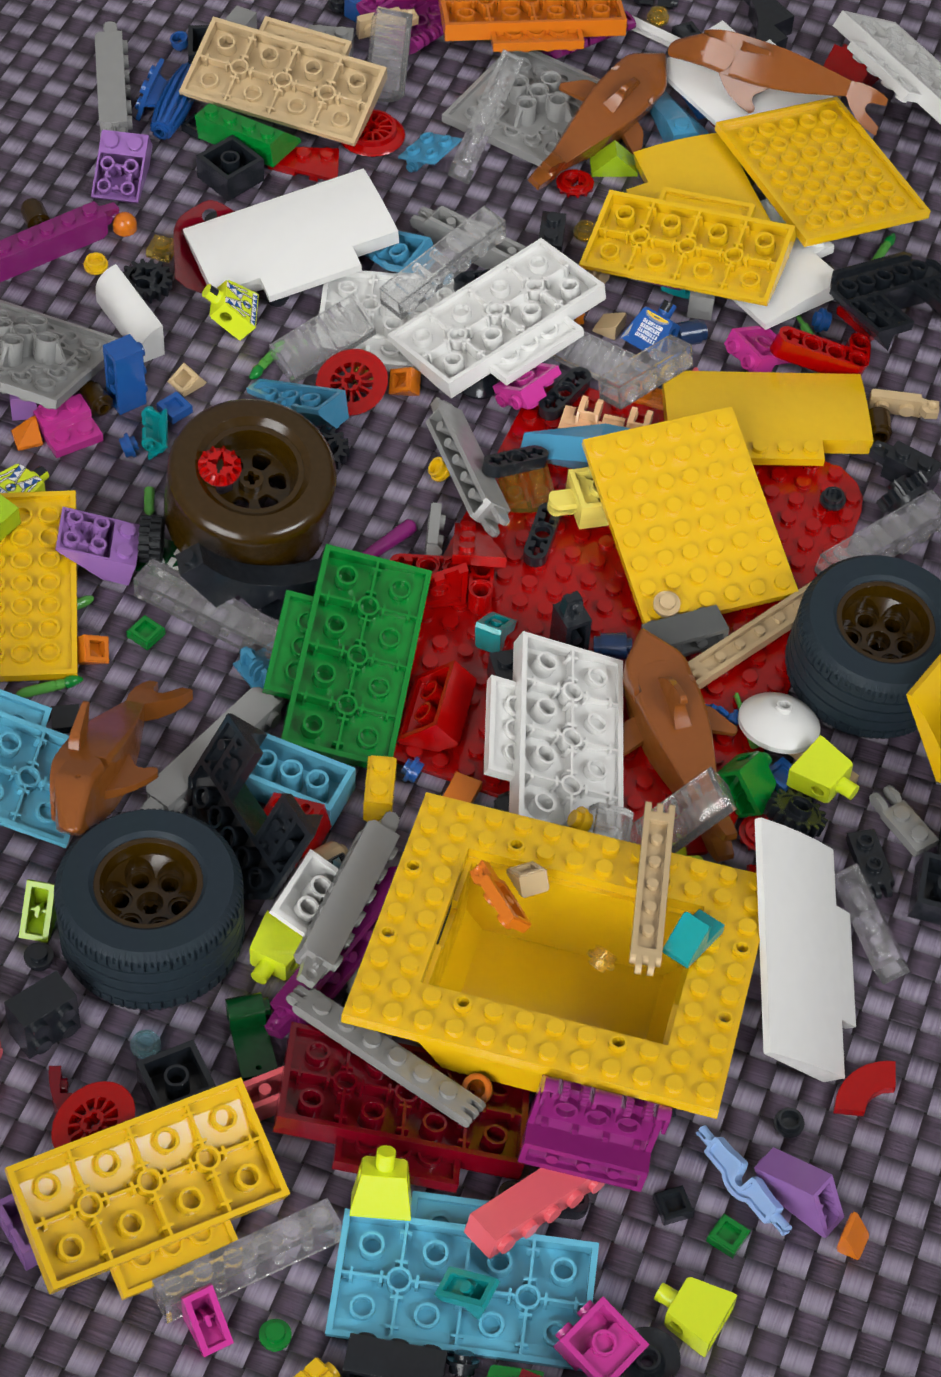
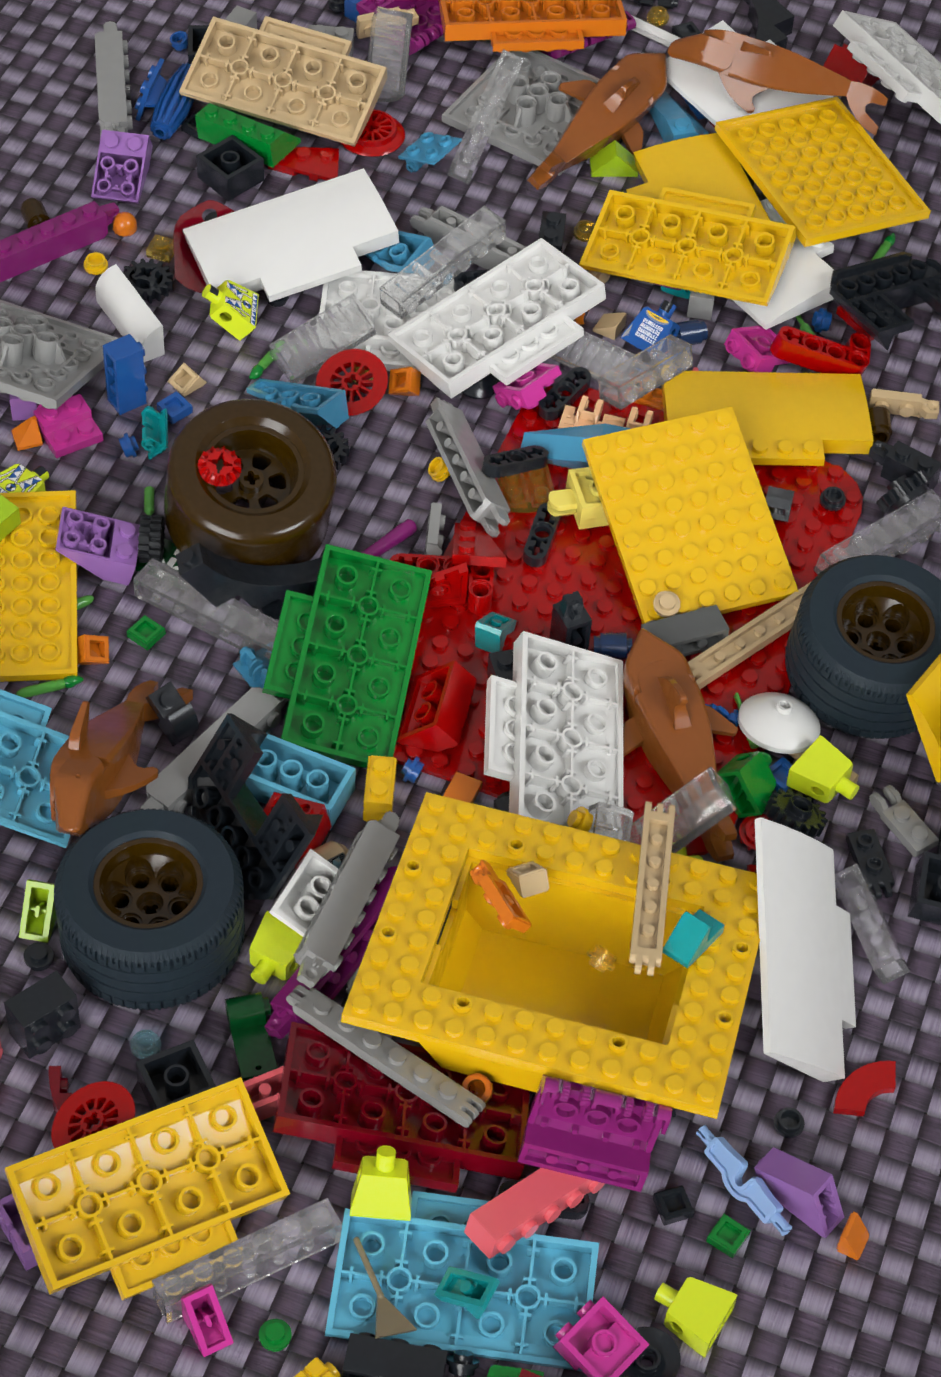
(64, 717): black tile -> none
(96, 398): dark brown brick -> none
(176, 717): none -> black brick
(388, 1318): none -> dark tan piece
(570, 178): red gear -> none
(779, 502): none -> black brick

